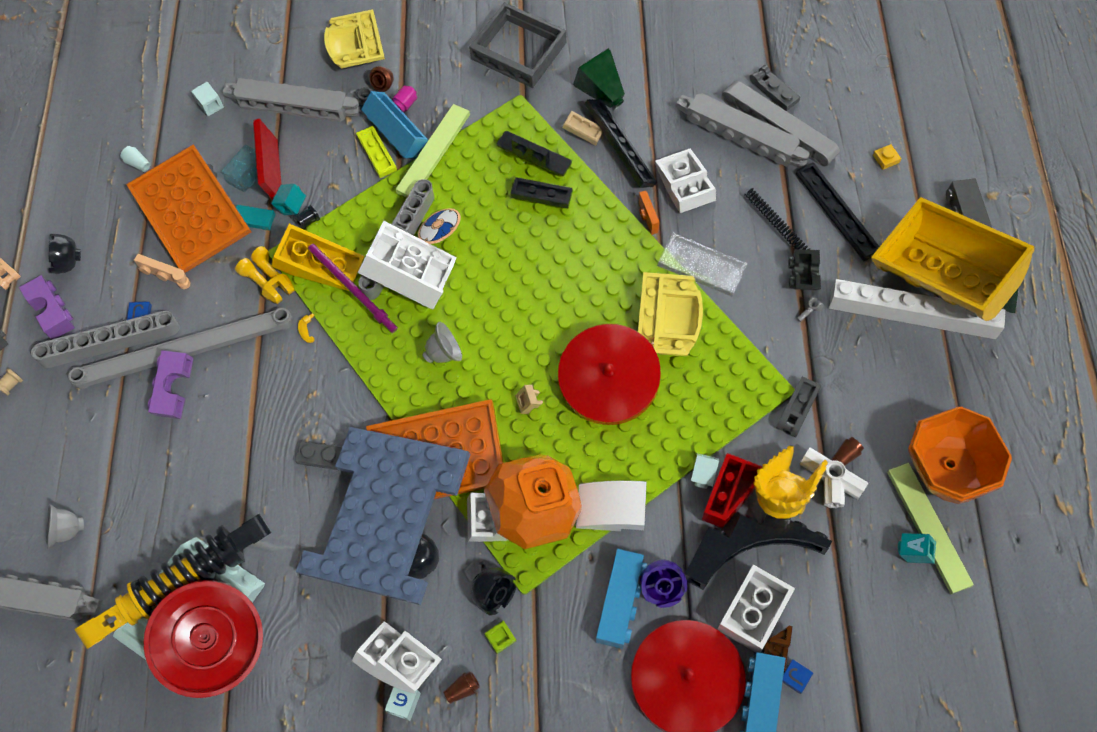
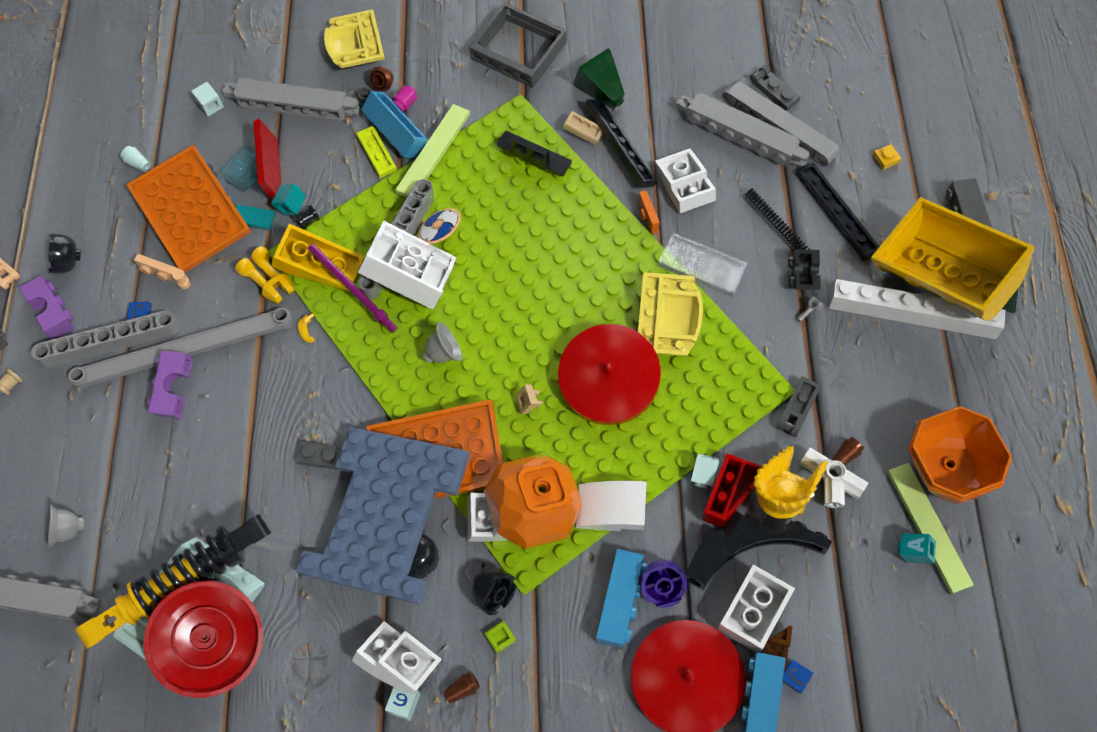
(541, 192): black plate -> none

